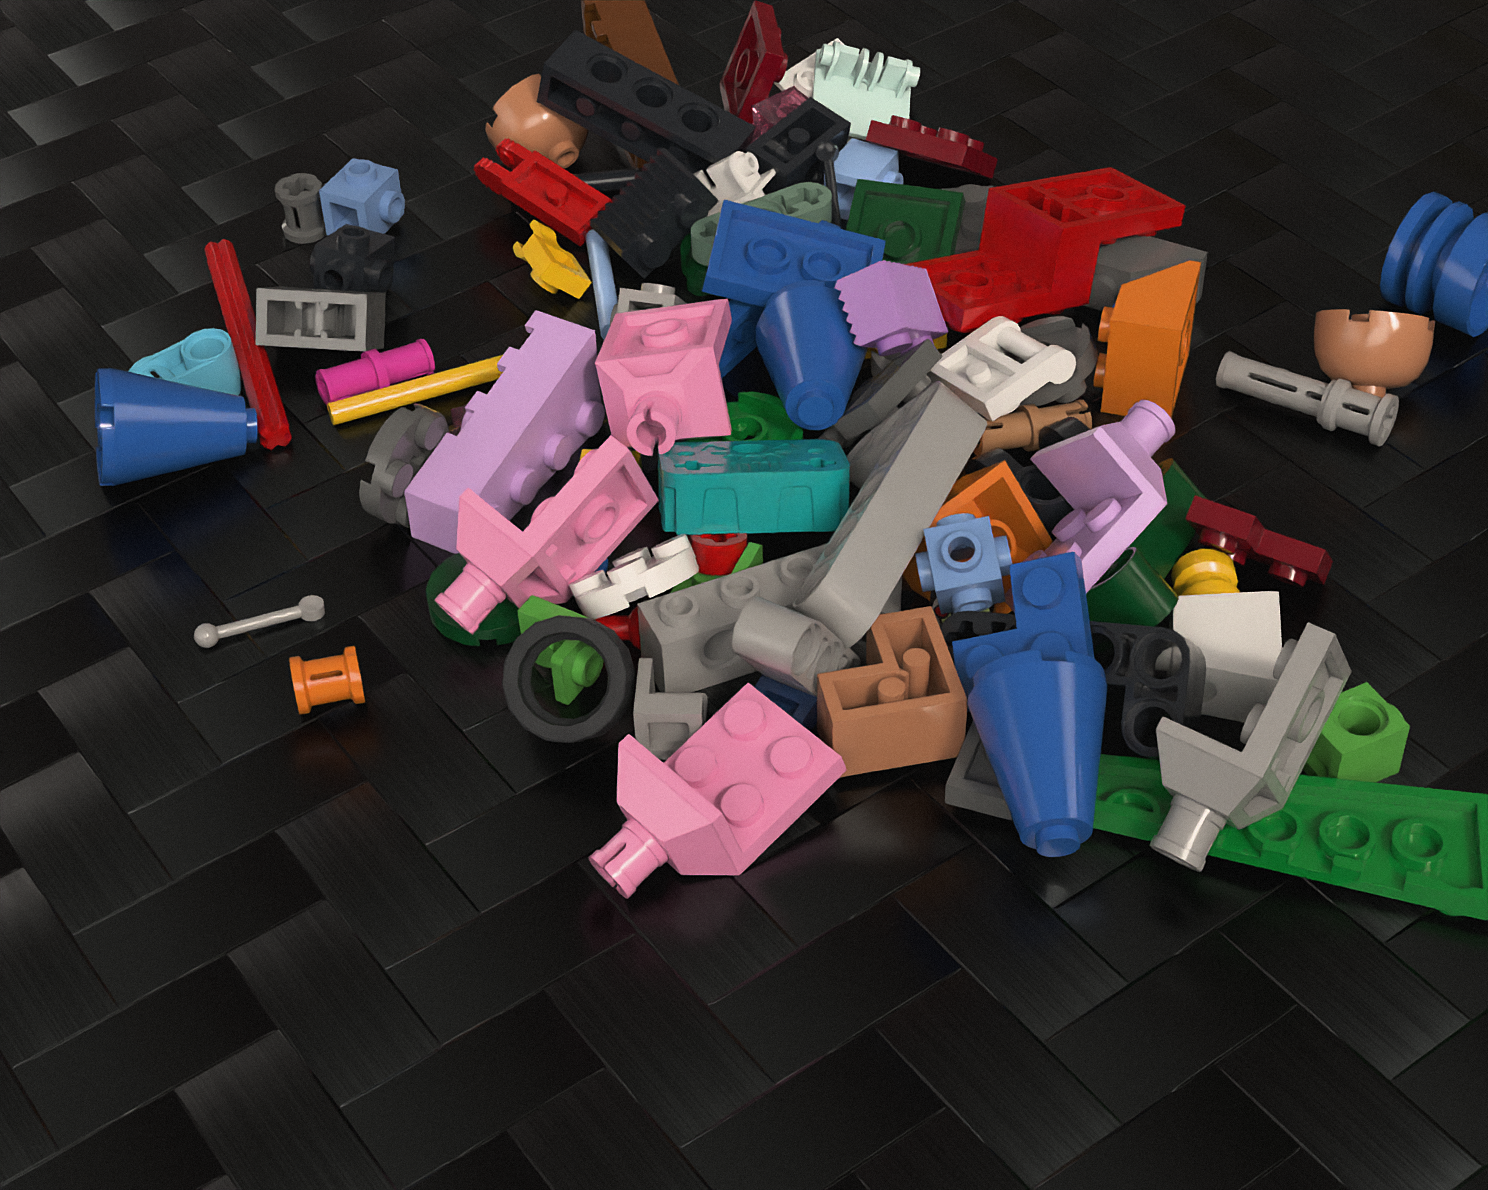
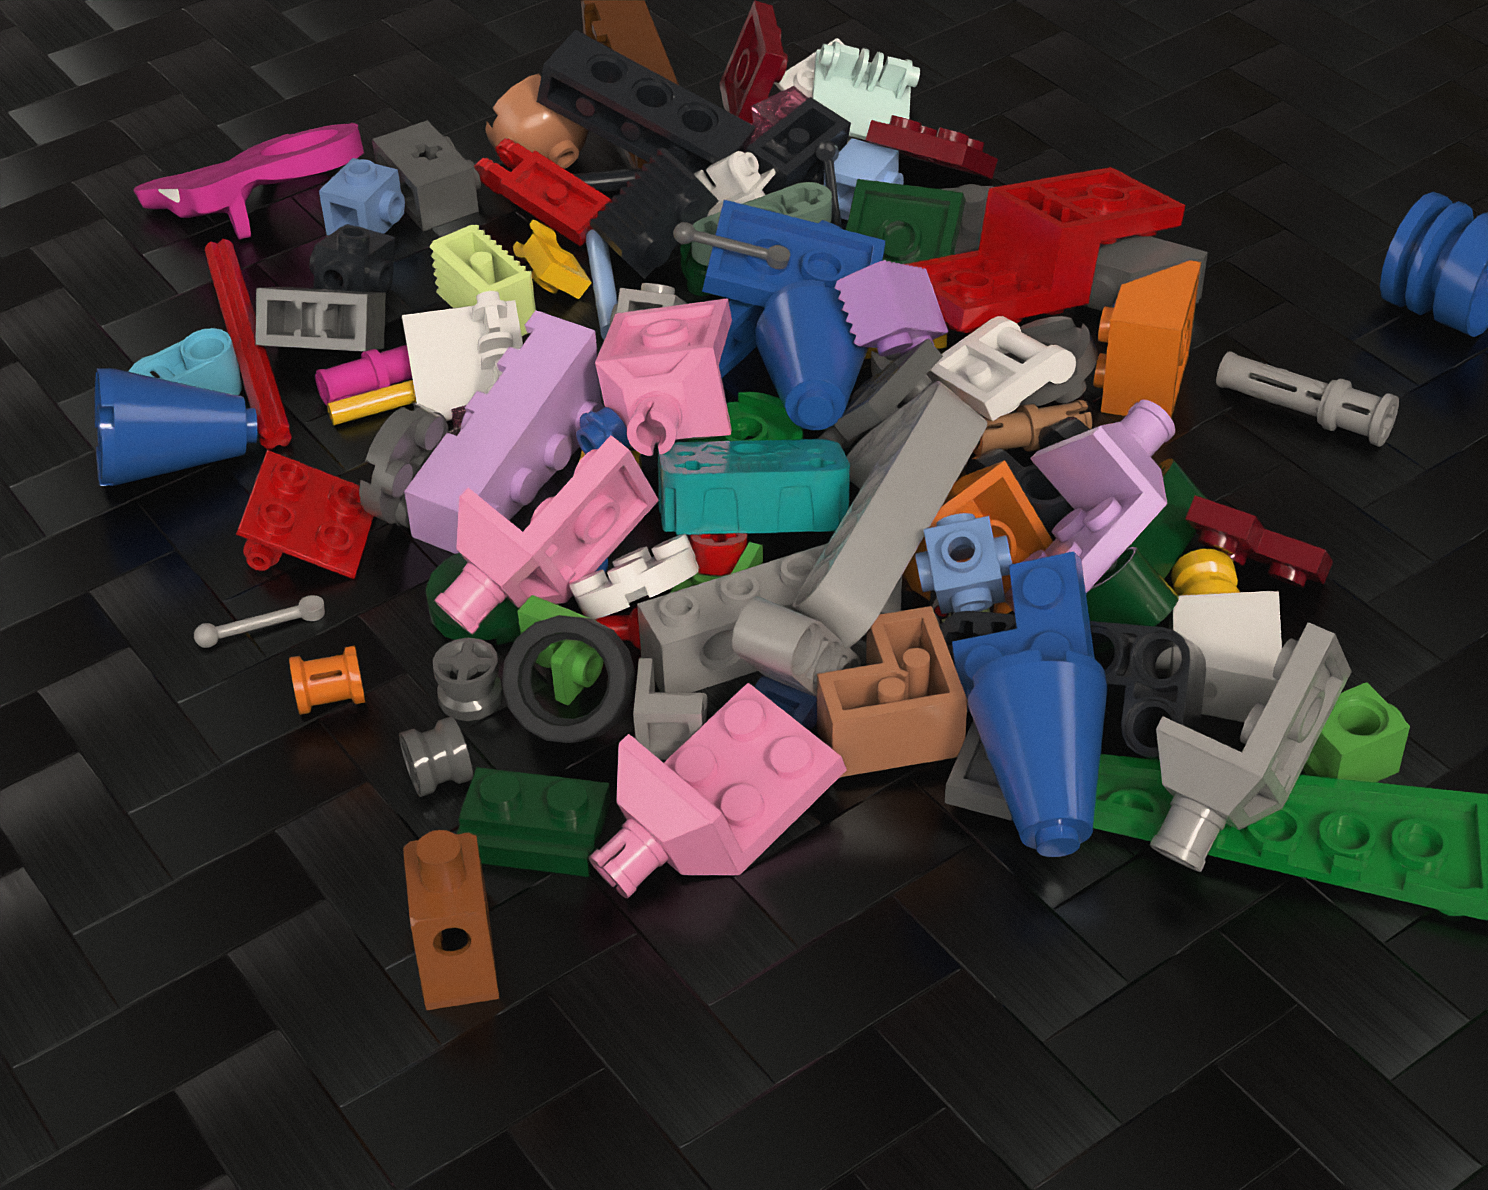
(229, 184): none -> dark pink animal
(301, 208): dark grey bush -> none
(304, 516): none -> red hinge
(431, 173): none -> dark grey brick
(436, 756): none -> dark grey wheel
(444, 893): none -> dark orange torso
(459, 350): none -> white hinge
(468, 679): none -> dark grey wheel
(473, 264): none -> yellowish green brick
(535, 820): none -> dark green plate
(598, 427): none -> blue plate
(775, 256): none -> dark grey hinge
(1373, 348): nougat cylinder -> none

